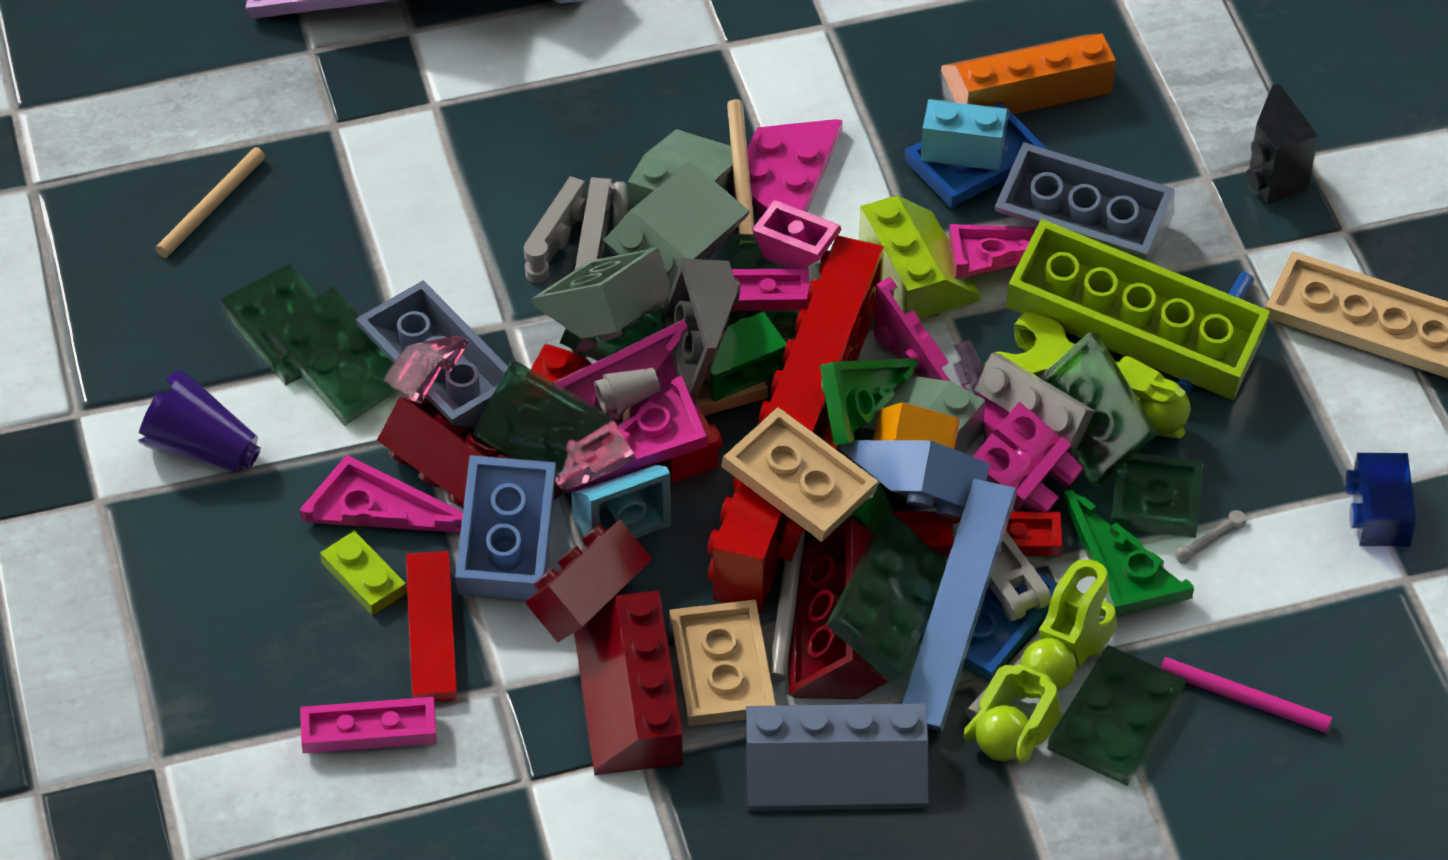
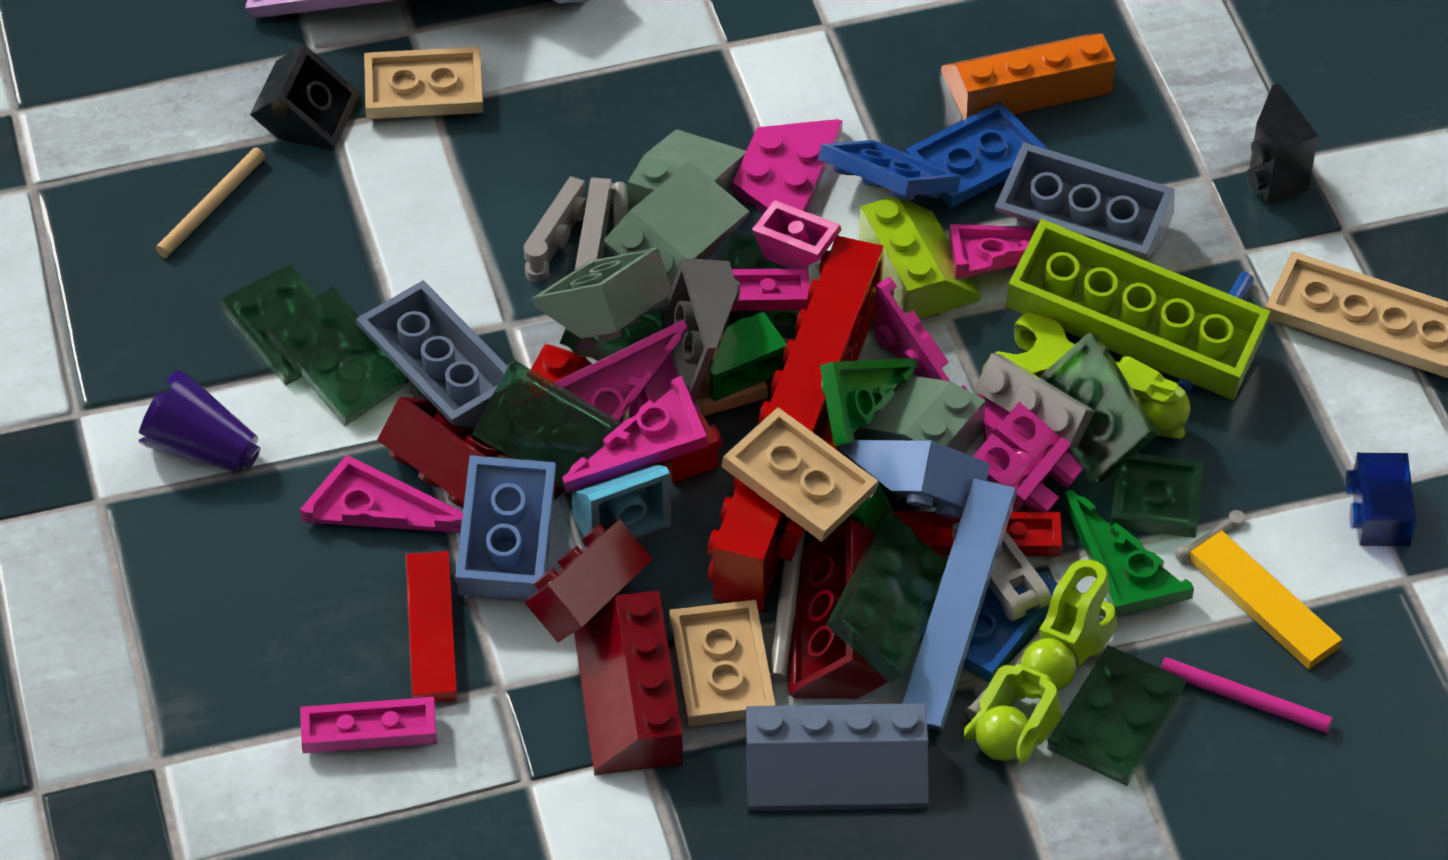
(305, 100): none -> black slope
(363, 573): lime plate -> none
(421, 363): clear pink slope -> none
(423, 82): none -> tan plate
(595, 456): clear pink slope -> none
(625, 389): light grey cone -> none
(740, 162): tan bar -> none
(889, 168): none -> blue plate
(916, 423): light orange slope -> none
(964, 134): medium azure slope -> none
(969, 366): clear purple plate -> none
(1265, 600): none -> yellow tile

